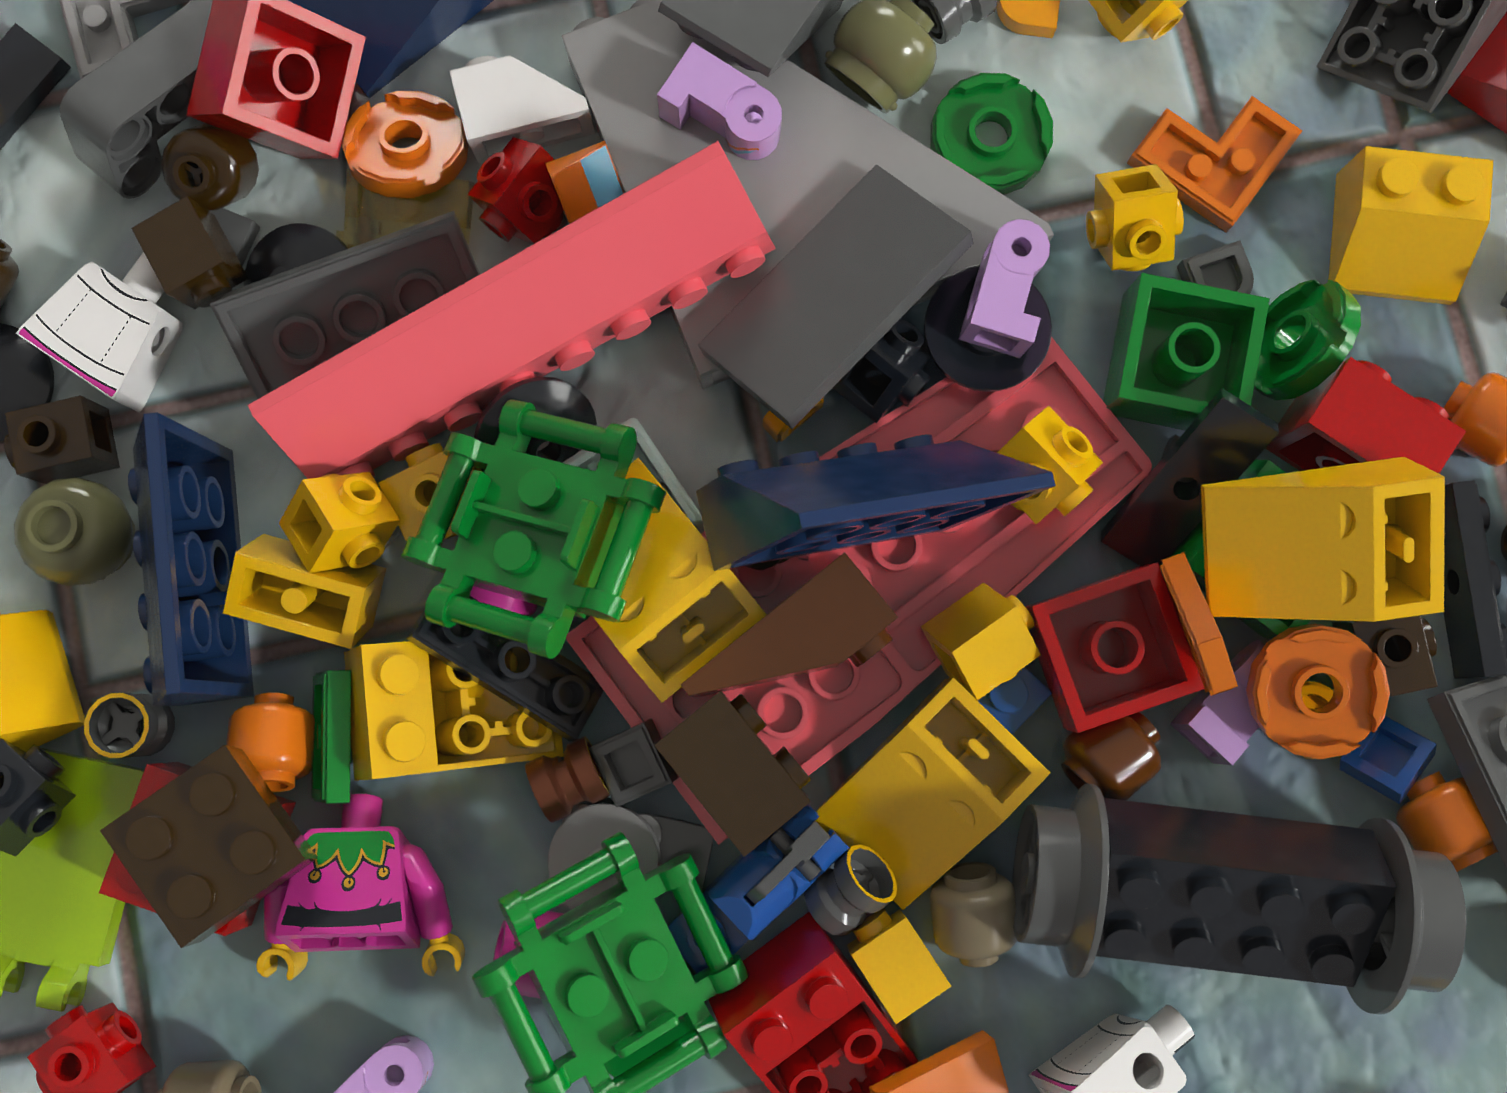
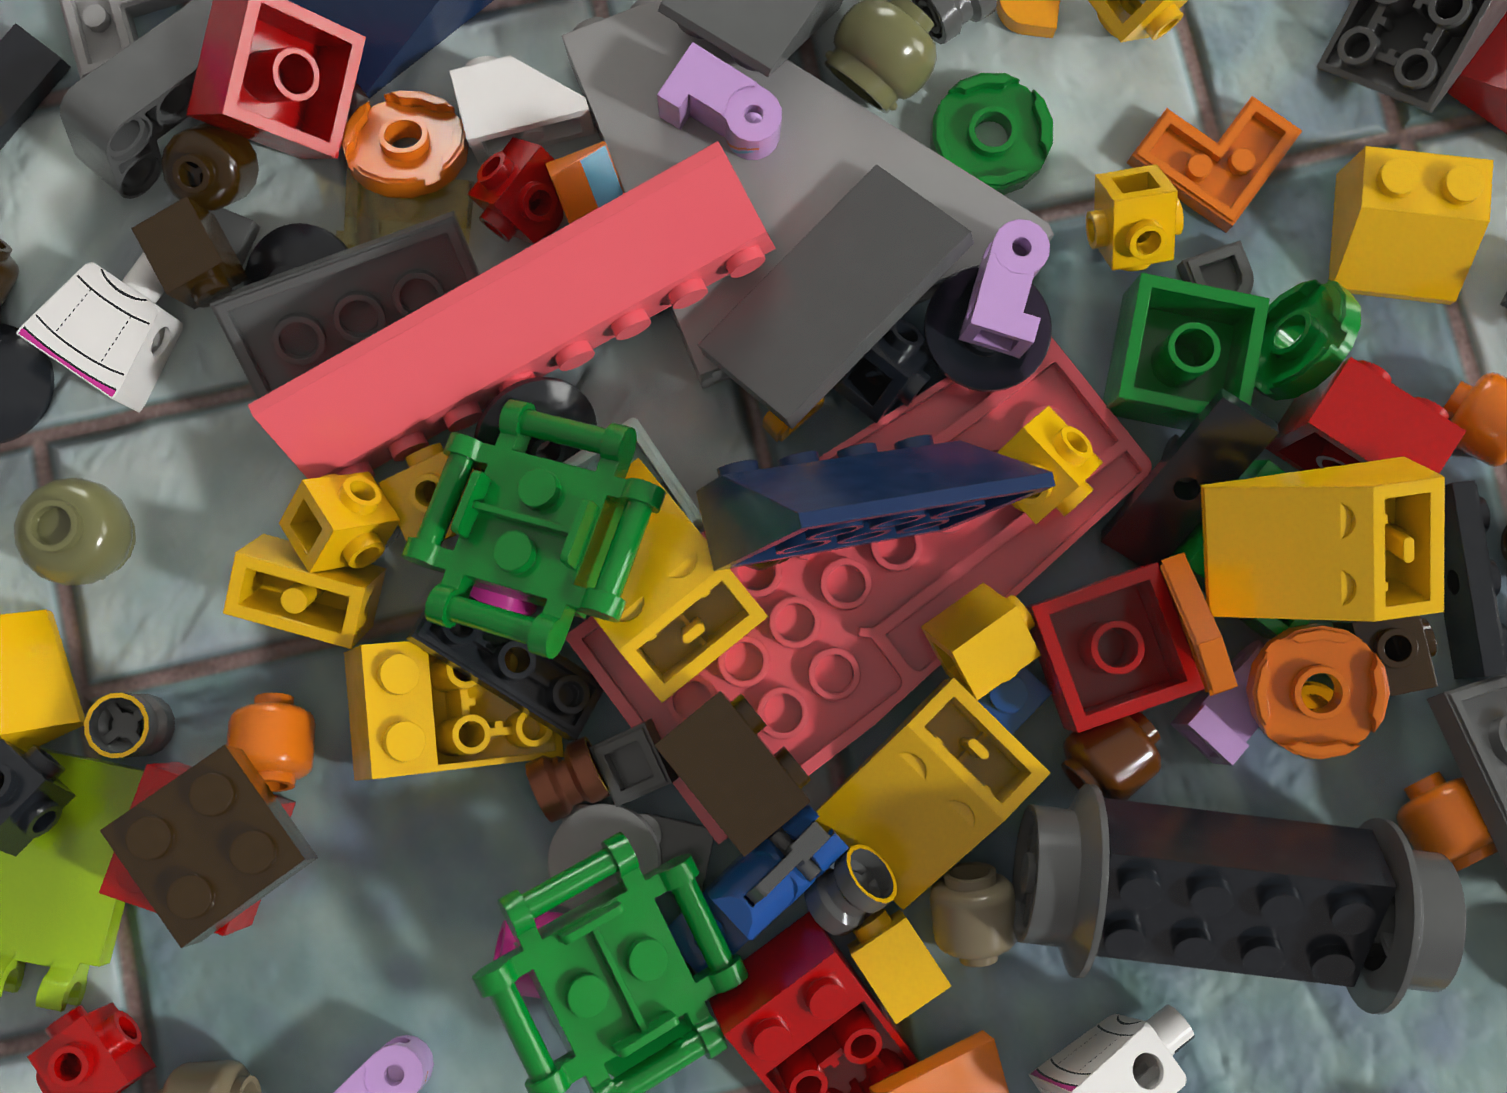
(61, 440): dark brown brick -> none
(187, 558): dark blue slope -> none
(332, 736): green tile -> none
(358, 895): dark pink torso -> none
(810, 631): reddish brown slope -> none
(1389, 759): blue plate -> none

